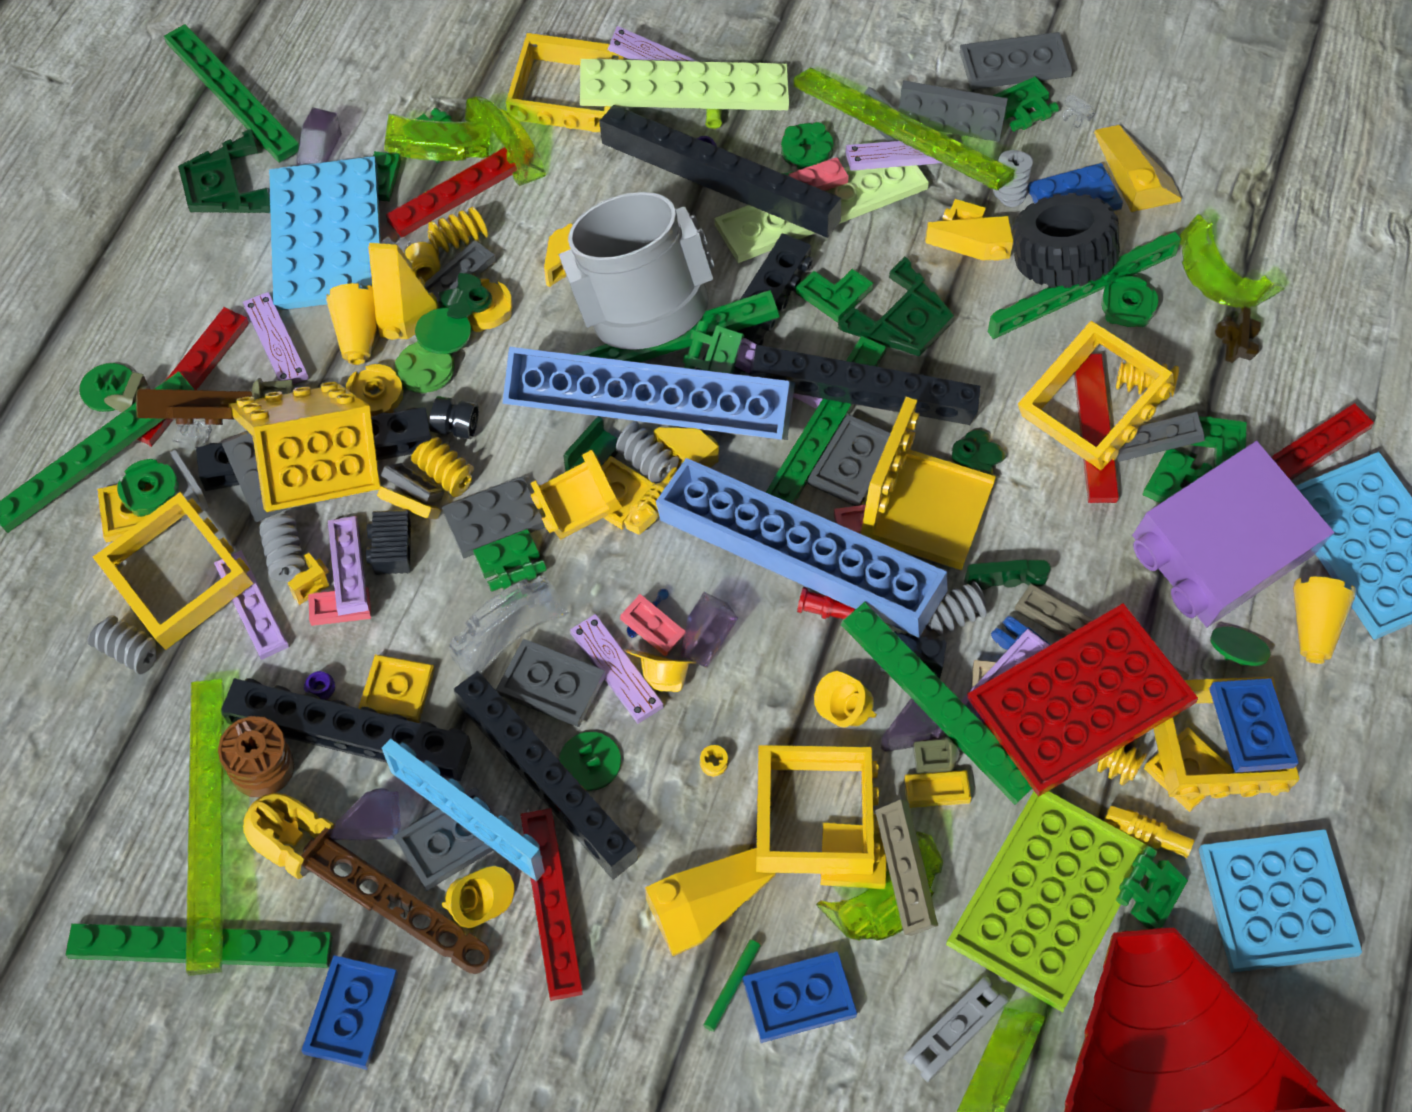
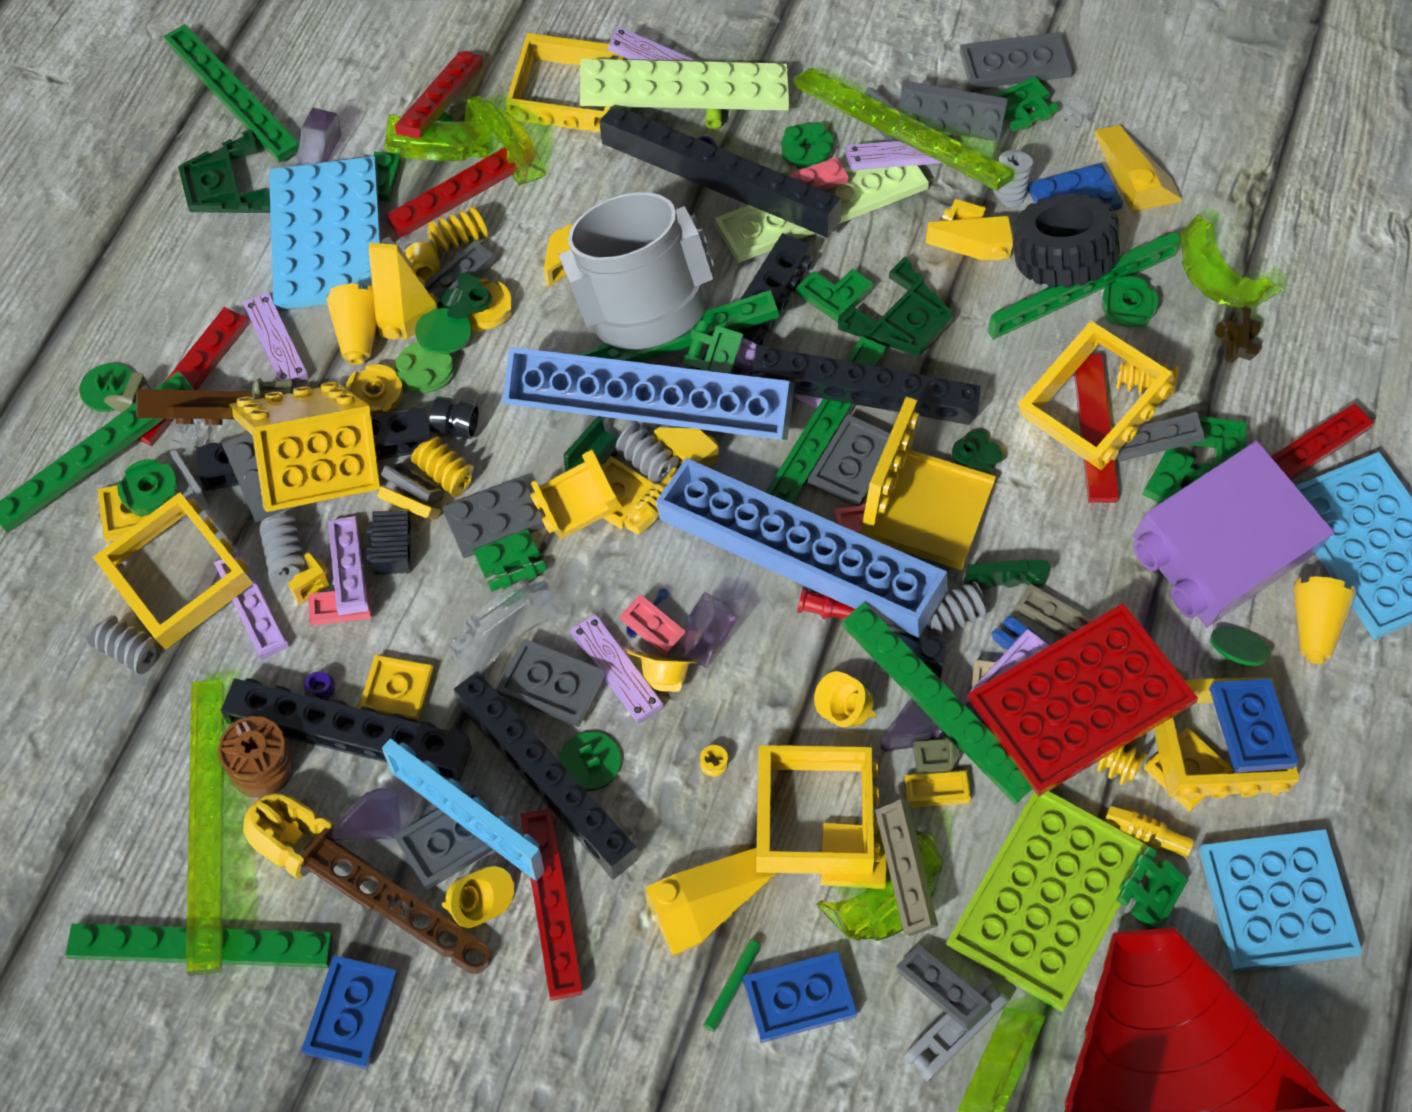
(439, 95): none -> red plate
(944, 988): none -> dark grey plate

